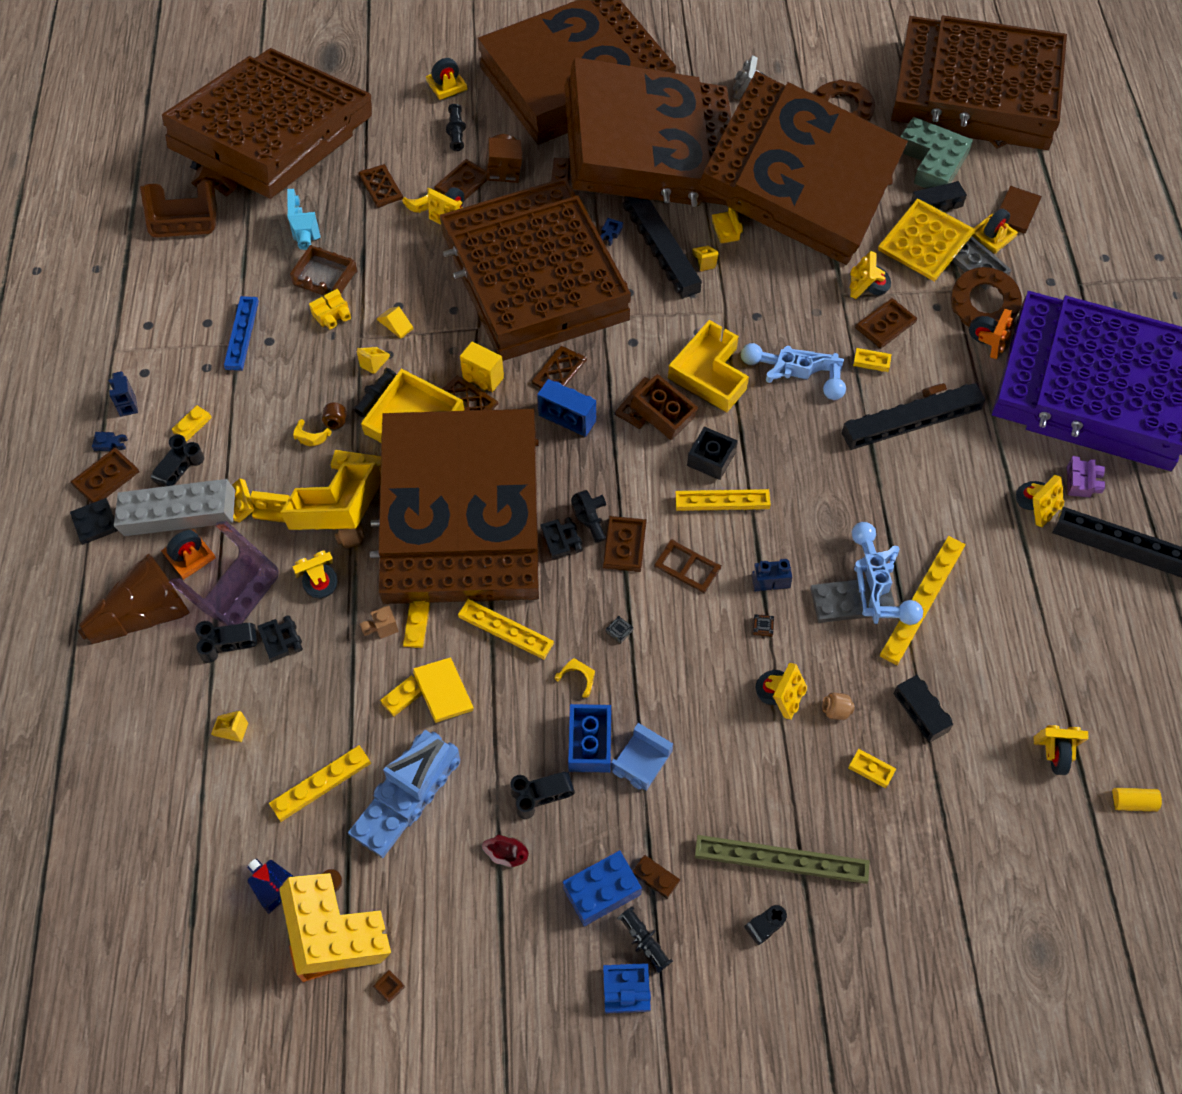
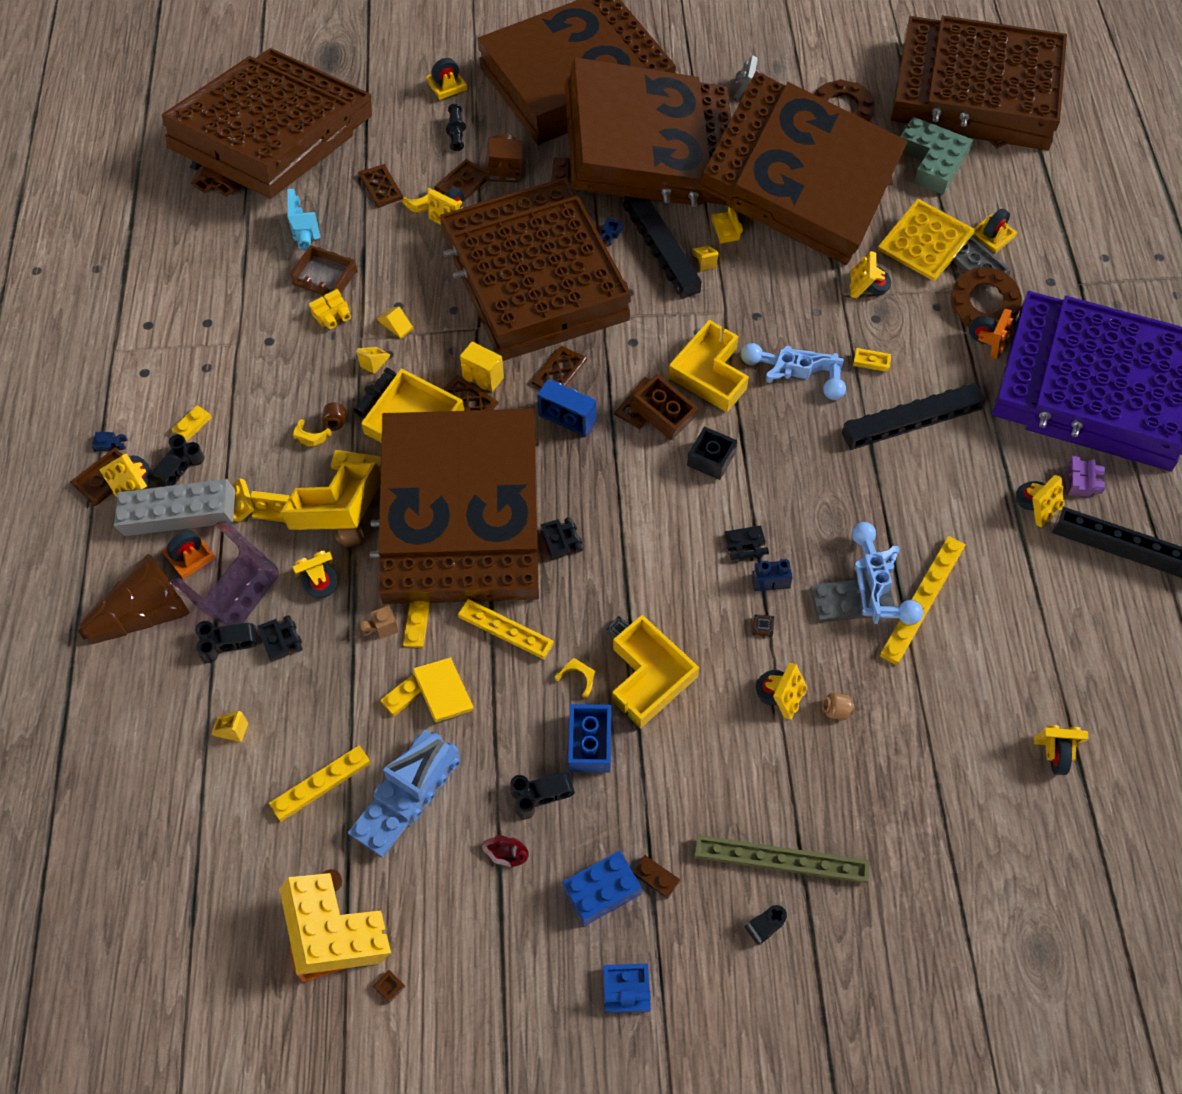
(93, 521): black plate -> none
(122, 394): dark blue hips -> none
(127, 474): none -> yellow plate
(179, 216): reddish brown windscreen -> none
(241, 333): blue plate -> none
(266, 883): clear blue torso -> none
(585, 511): black pin -> none
(624, 543): reddish brown tile -> none
(642, 757): medium blue panel -> none
(644, 939): black piece -> none
(659, 673): none -> yellow piece
(681, 576): reddish brown window -> none
(722, 500): yellow plate -> none
(745, 538): none -> black plate
(872, 768): yellow plate -> none
(886, 323): reddish brown tile -> none
(923, 708): black brick -> none
(934, 389): reddish brown tile -> none
(942, 197): black brick -> none
(1021, 207): reddish brown tile -> none
(1137, 799): yellow brick -> none

